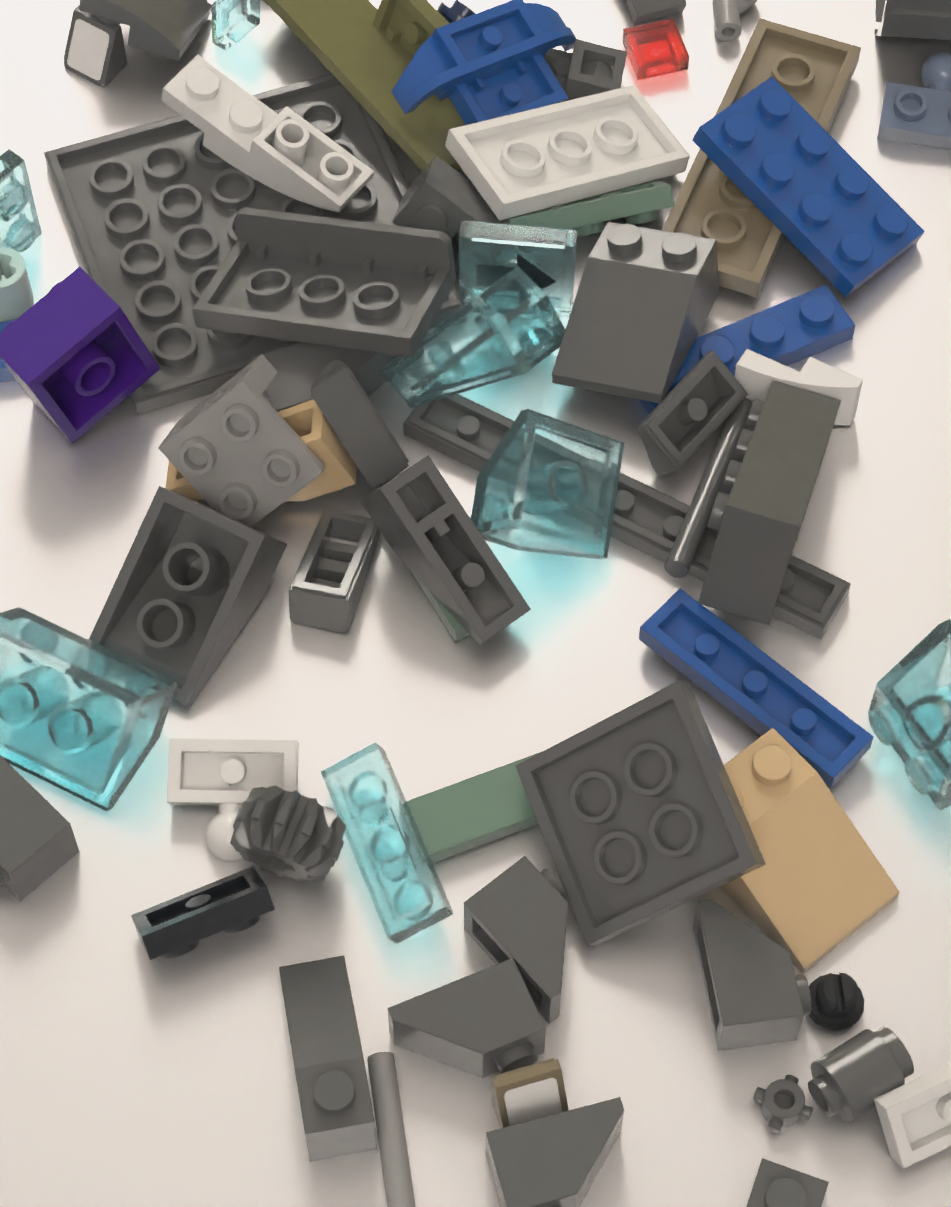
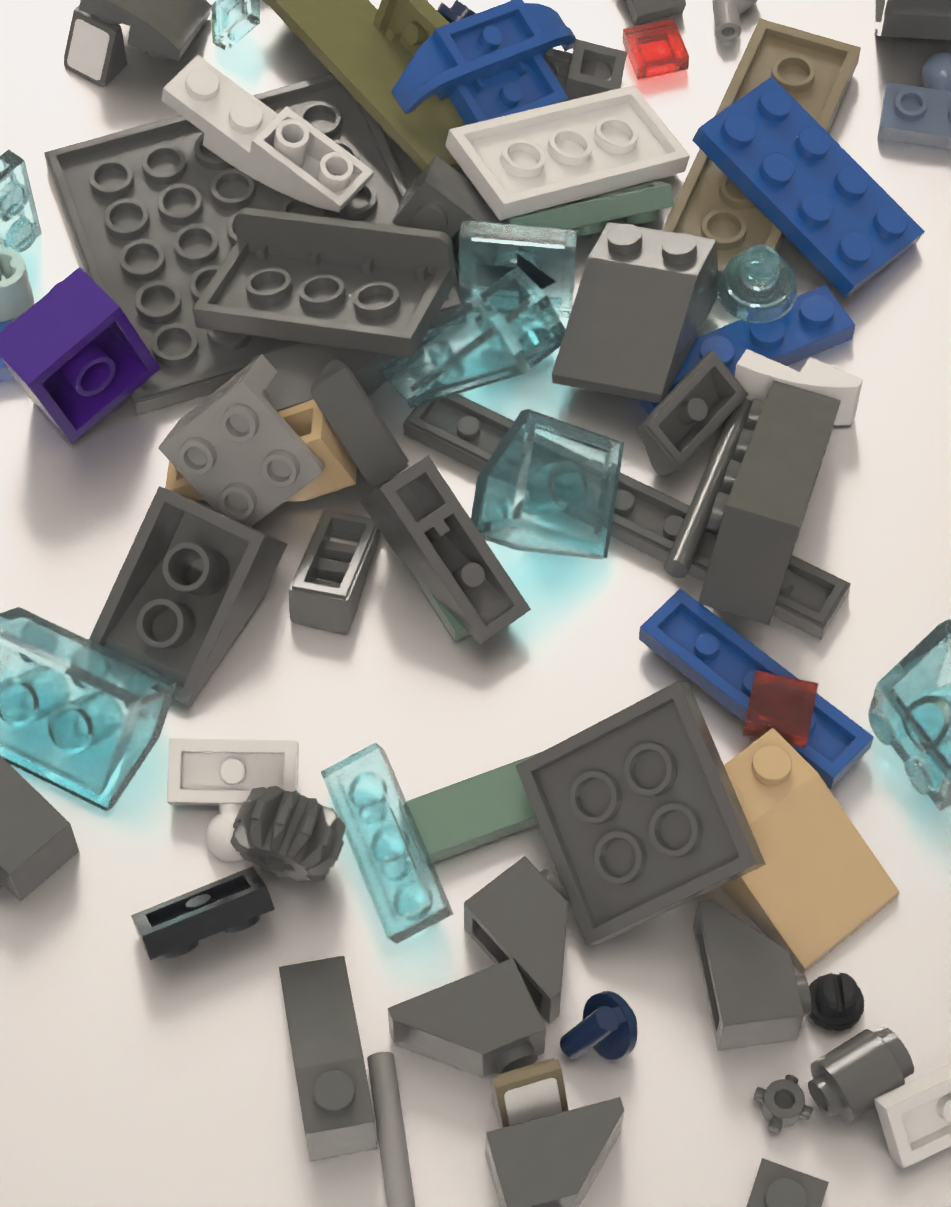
(606, 1026): none -> dark blue plate
(757, 285): none -> clear light blue brick
(781, 705): none -> clear red tile

